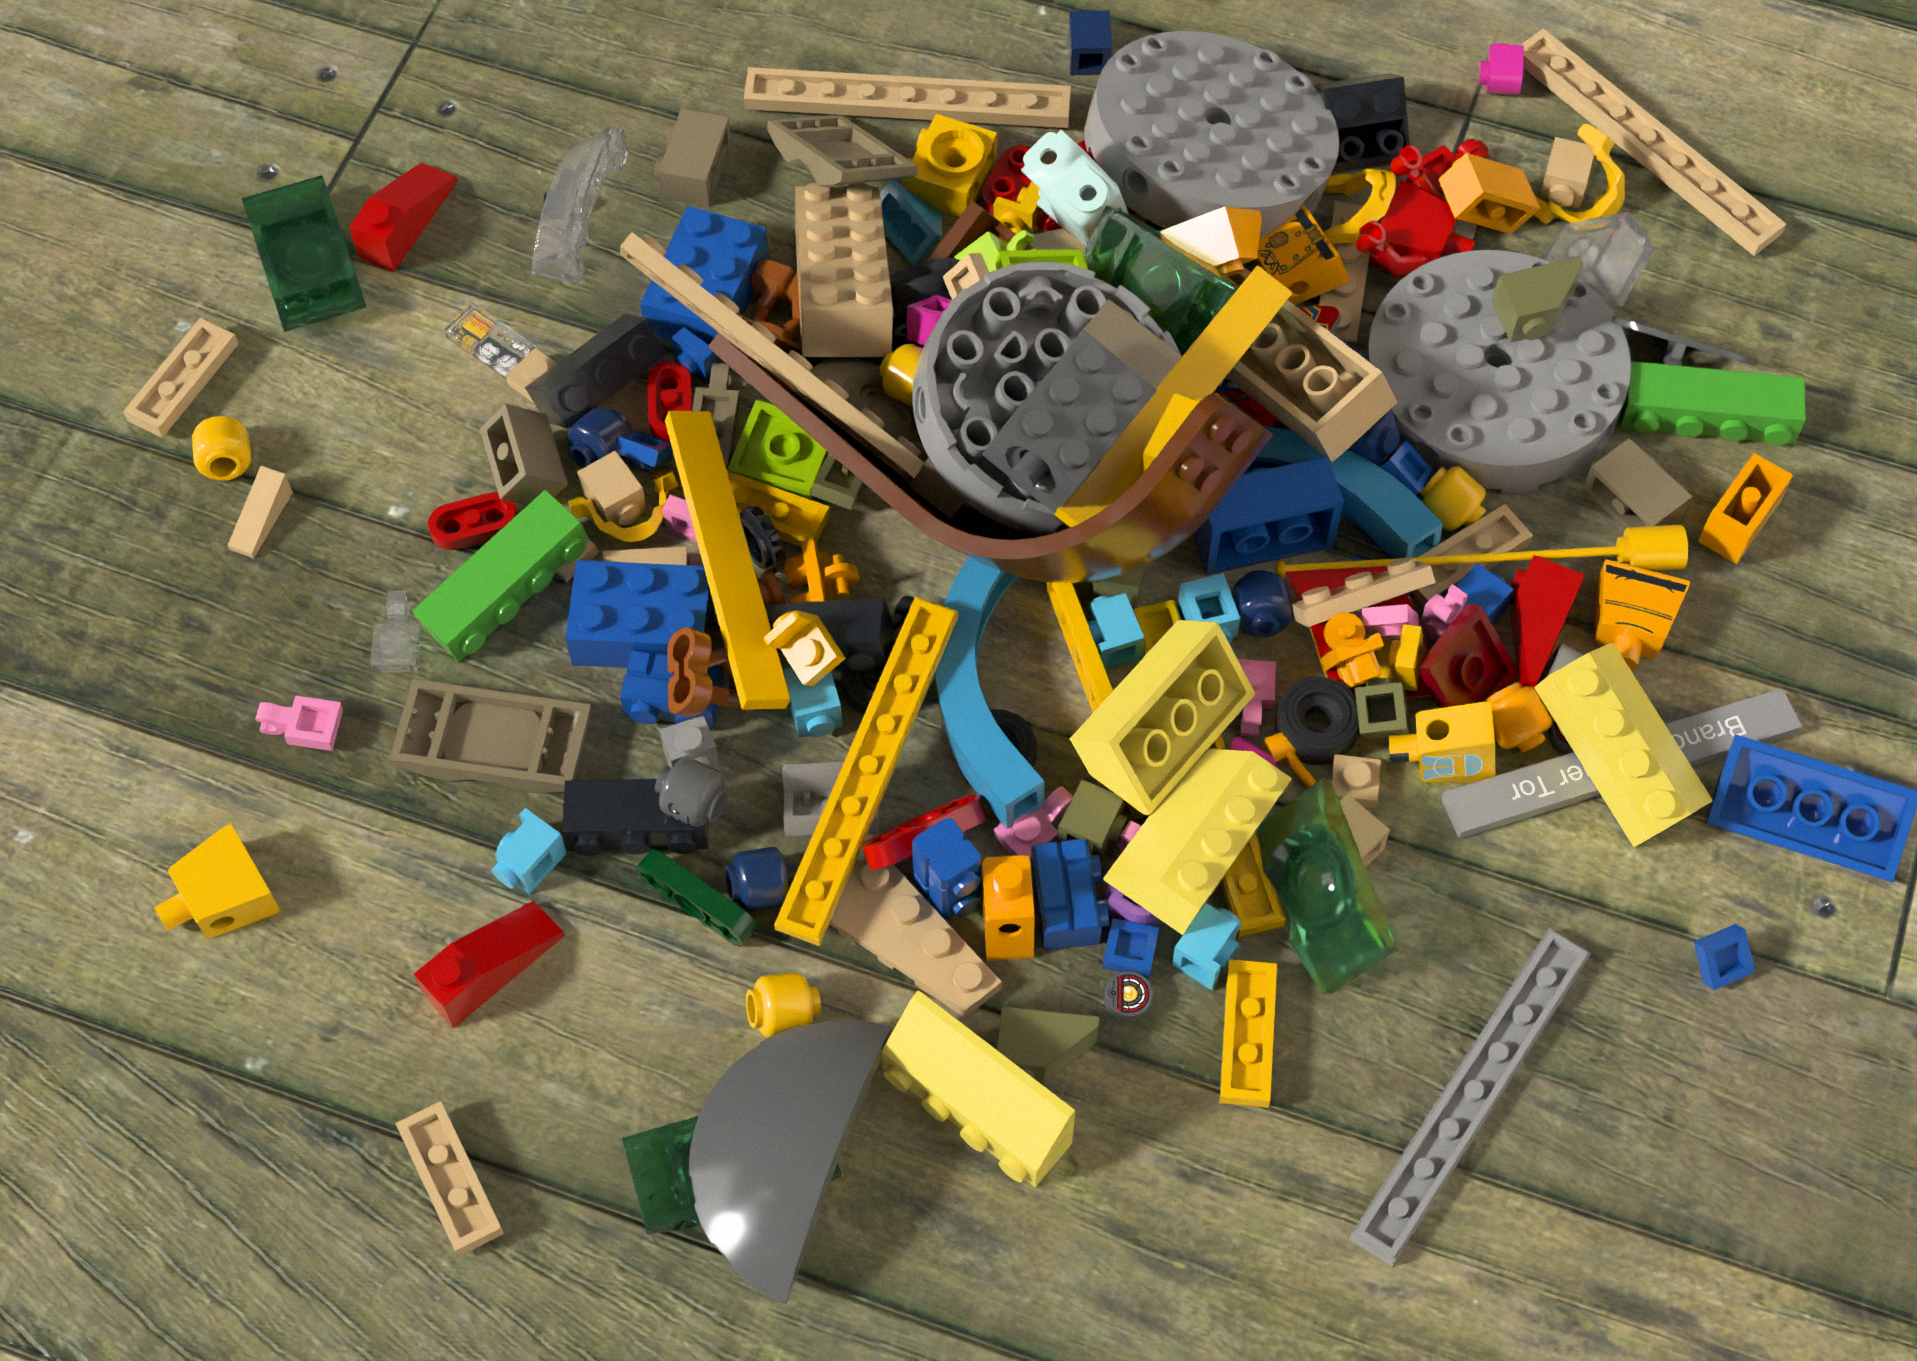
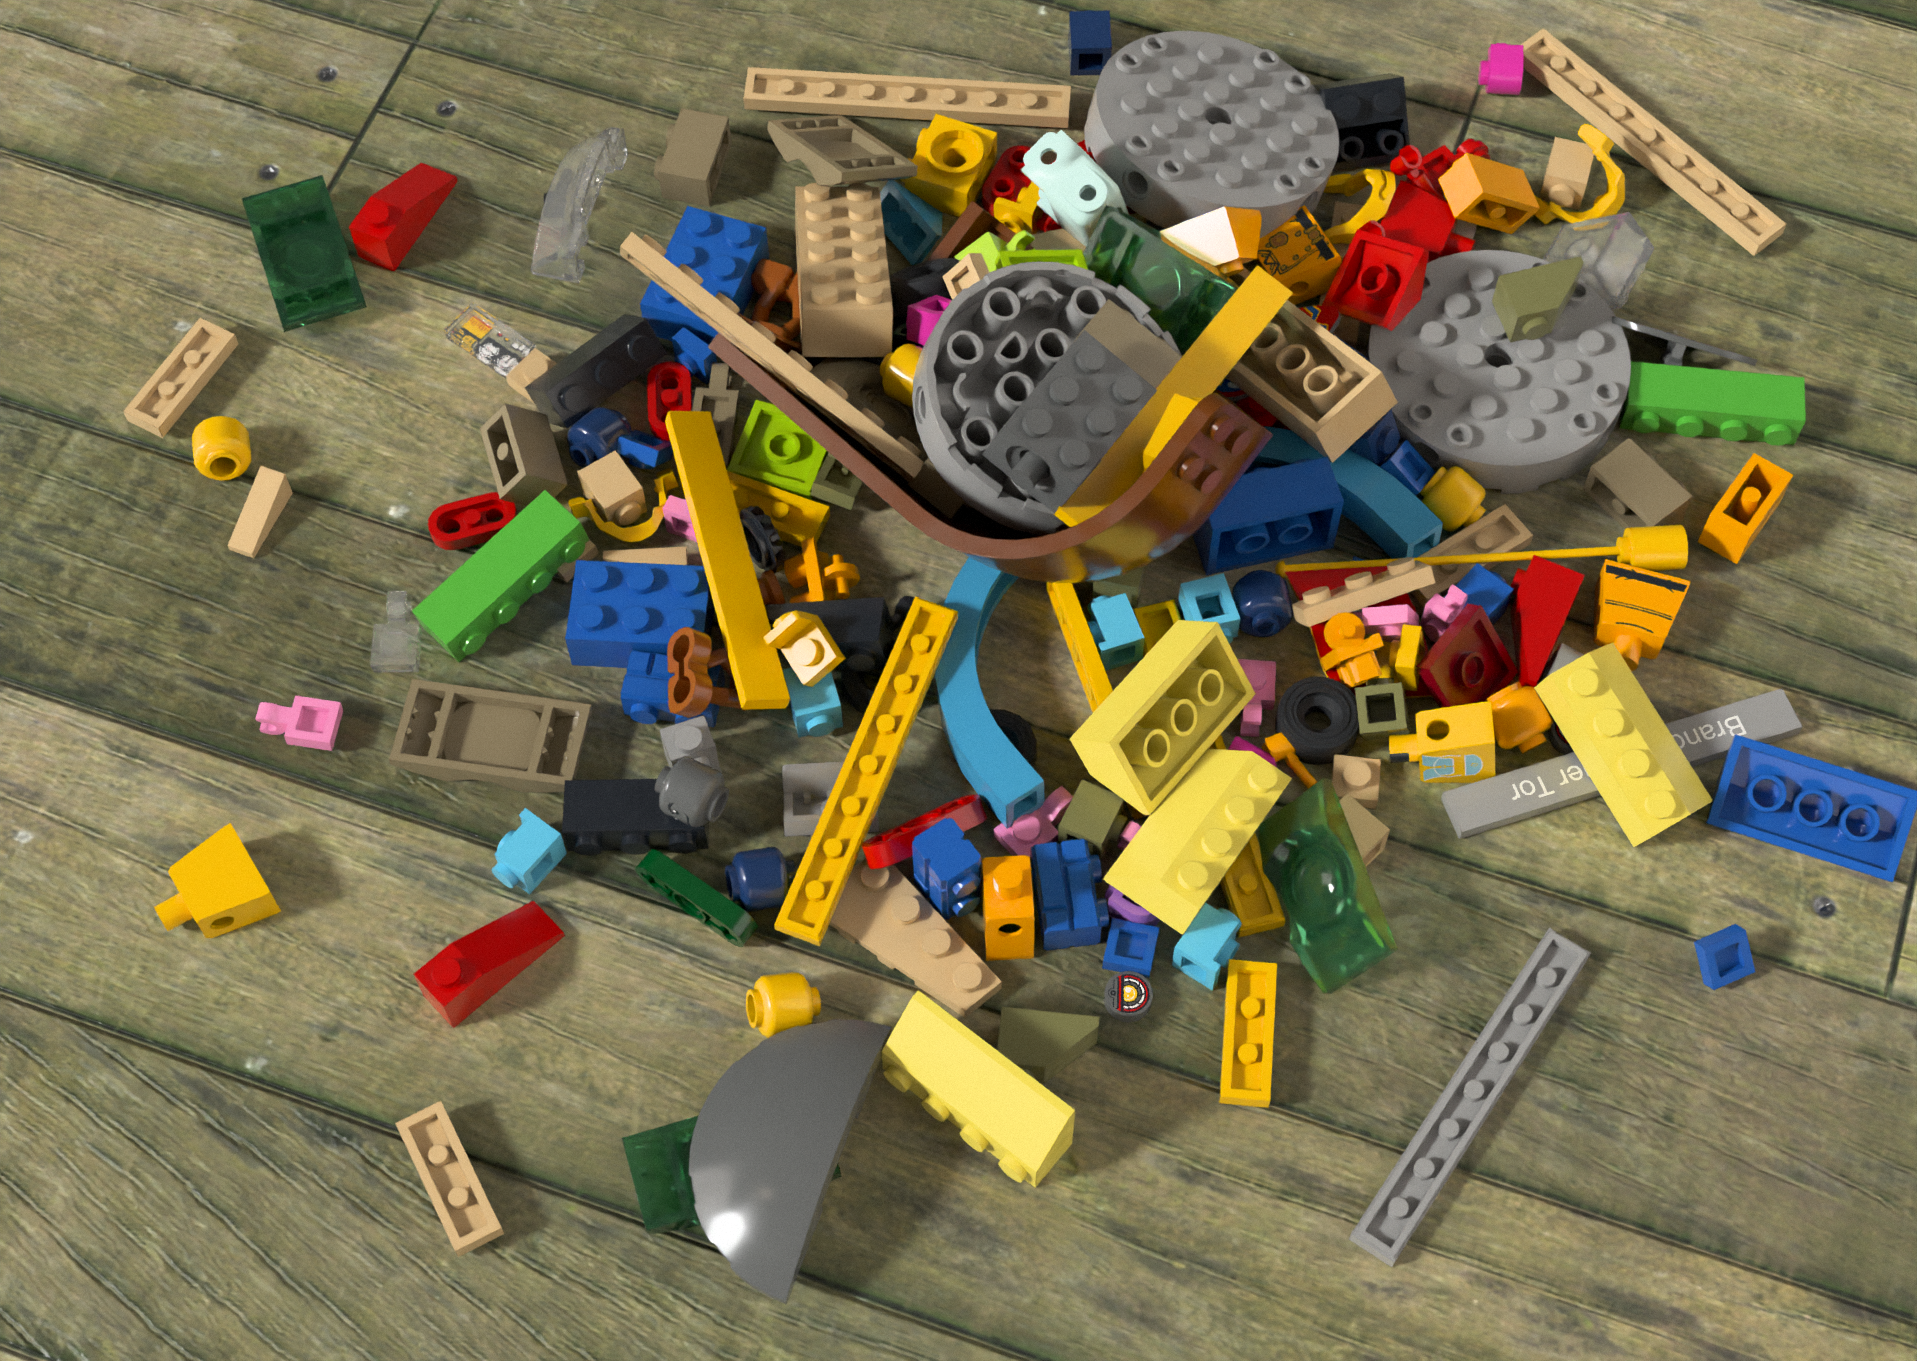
(1378, 280): none -> red slope

